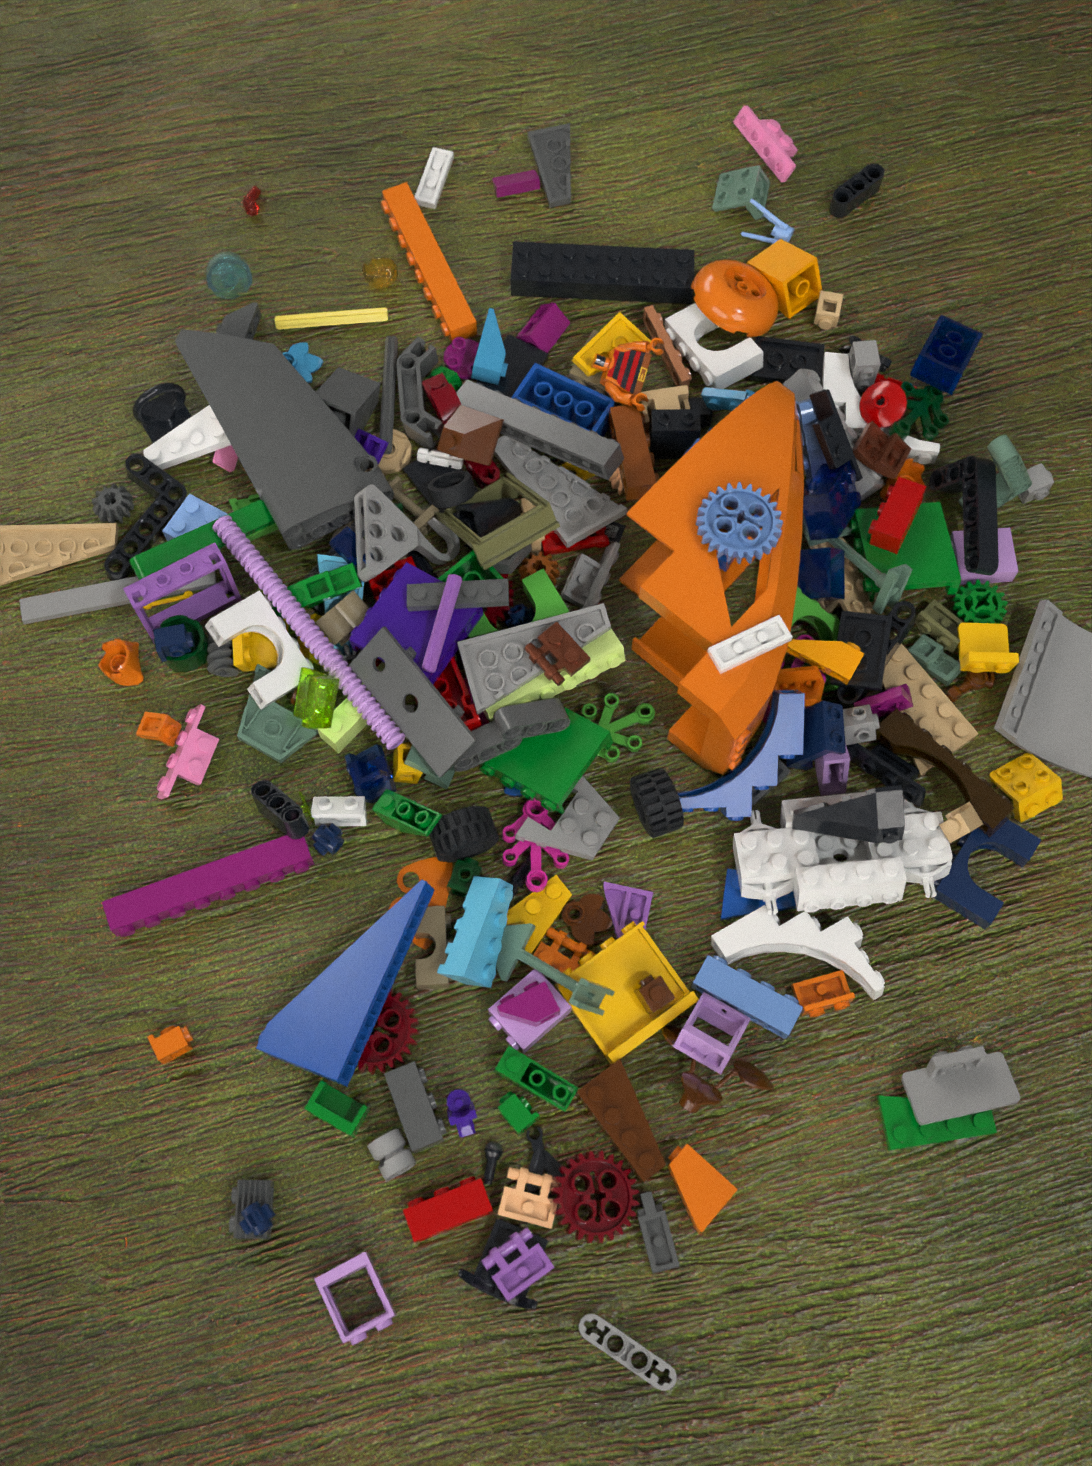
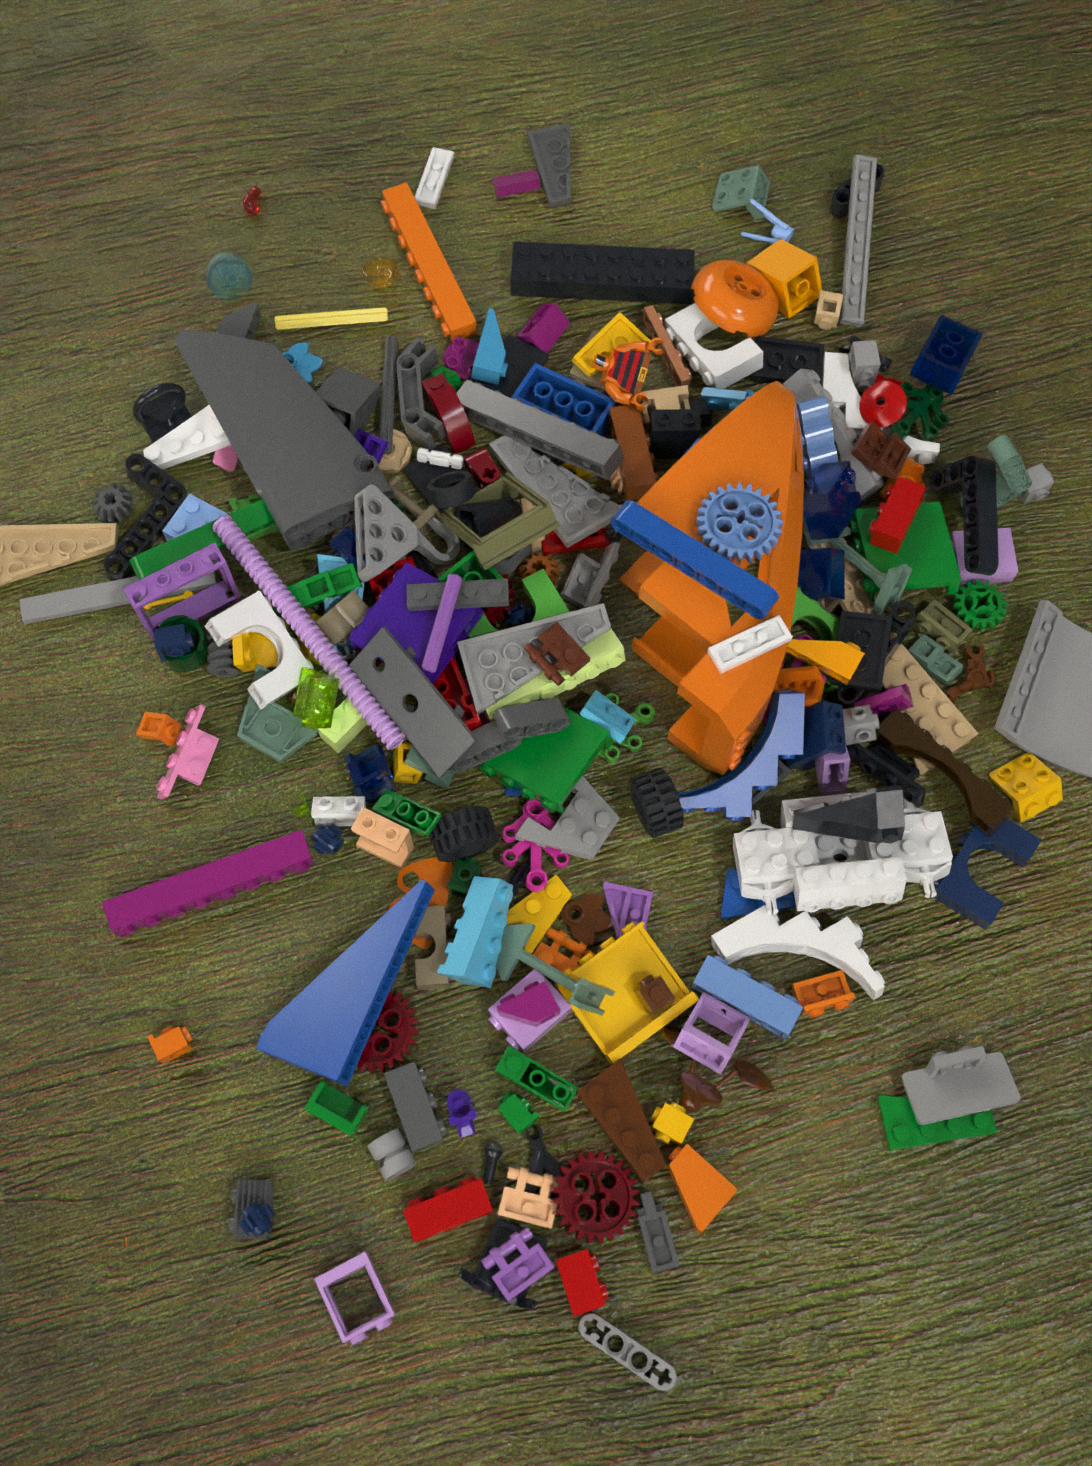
(122, 662): orange hair -> none
(280, 809): black beam -> none
(383, 837): none -> light nougat panel
(471, 435): reddish brown slope -> none
(581, 1282): none -> red brick
(608, 715): none -> medium azure plate
(671, 1123): none -> yellow brick
(695, 559): none -> blue beam
(768, 141): bright pink bracket -> none
(831, 433): black bracket -> none
(858, 240): none -> light grey tile
(960, 822): tan brick -> none
(985, 648): yellow bracket -> none

